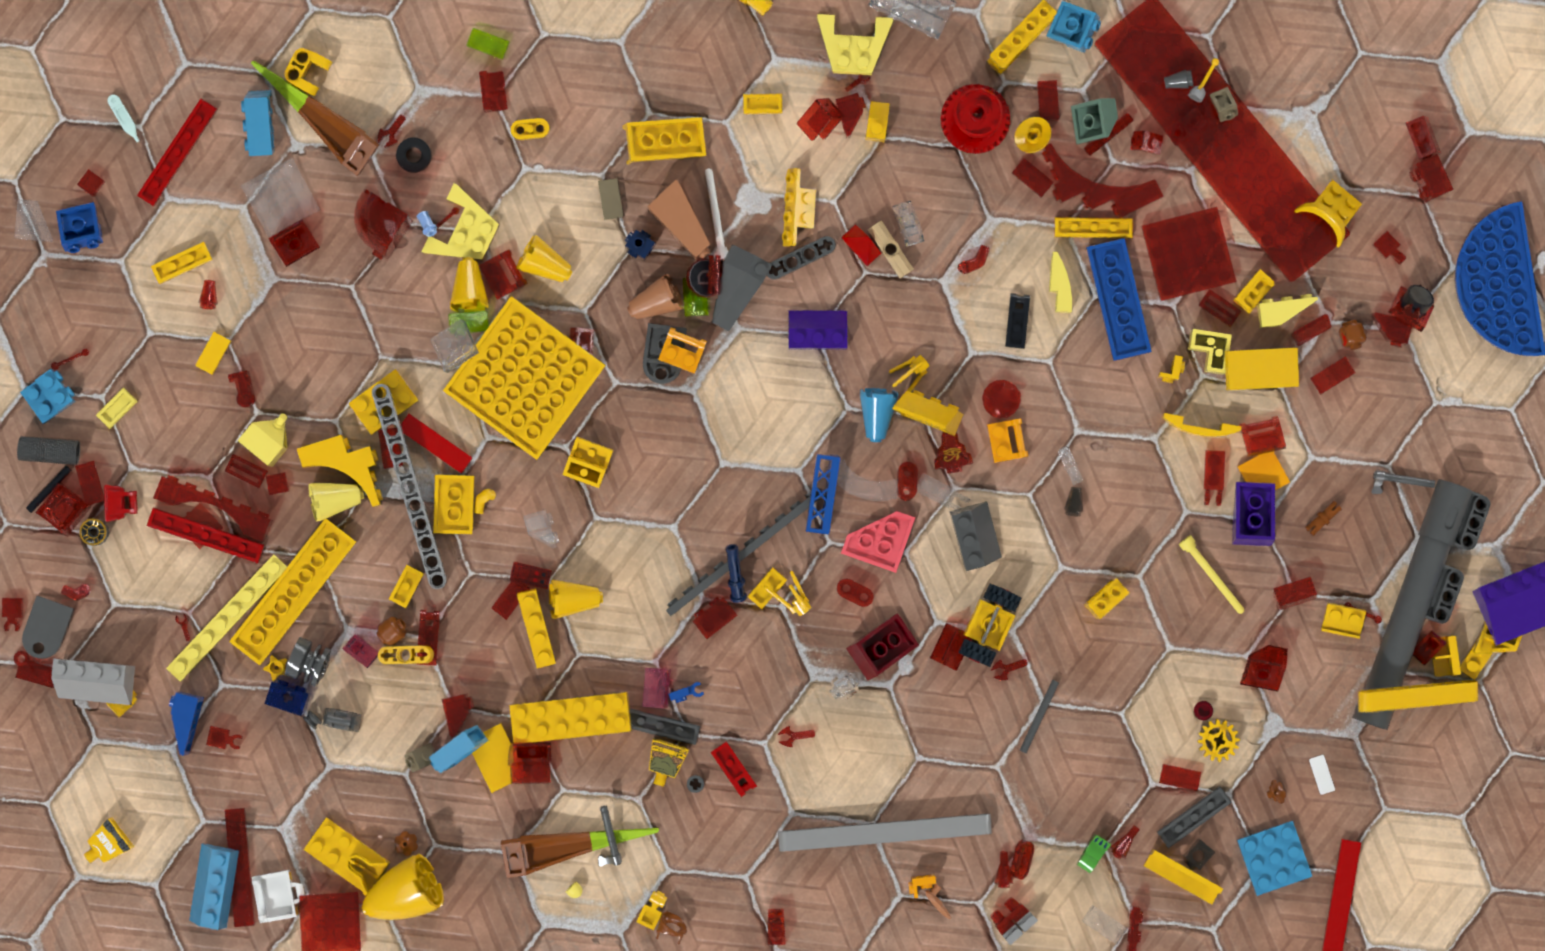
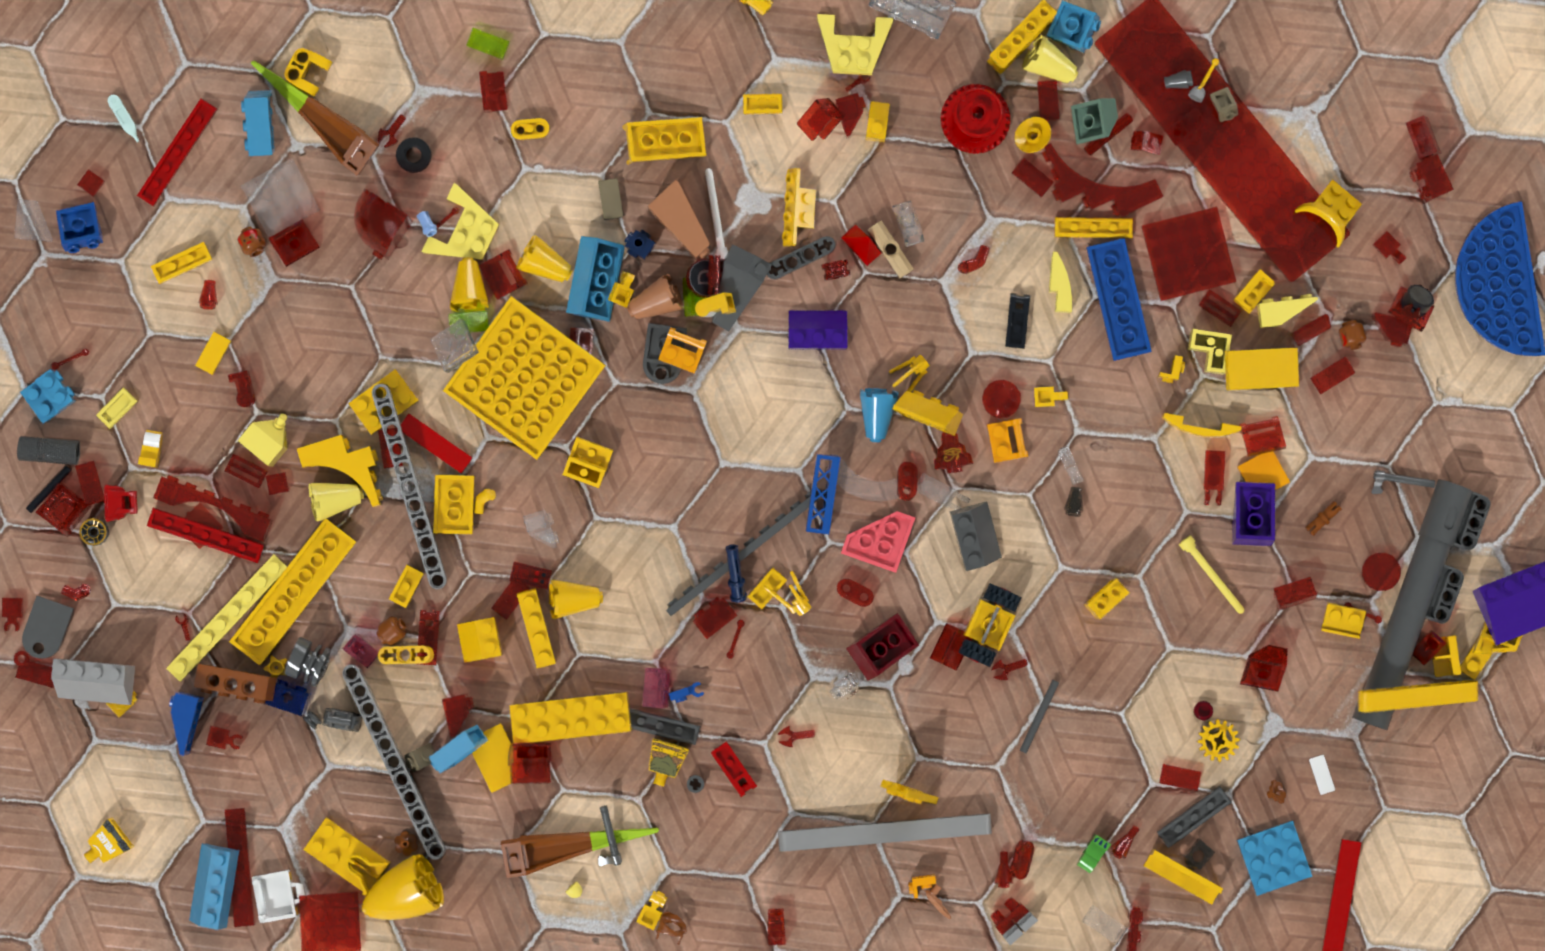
(151, 449): none -> yellow leg
(251, 241): none -> dark orange head
(263, 684): none -> dark orange brick
(402, 768): none -> light grey beam
(479, 639): none -> yellow slope
(594, 277): none -> dark azure slope
(621, 292): none -> yellow plate
(721, 302): none -> yellow leg
(740, 624): none -> clear red hinge
(835, 270): none -> clear red wheel
(907, 792): none -> yellow wing
(1046, 396): none -> yellow plate
(1049, 61): none -> light yellow cone
(1381, 571): none -> clear red tile

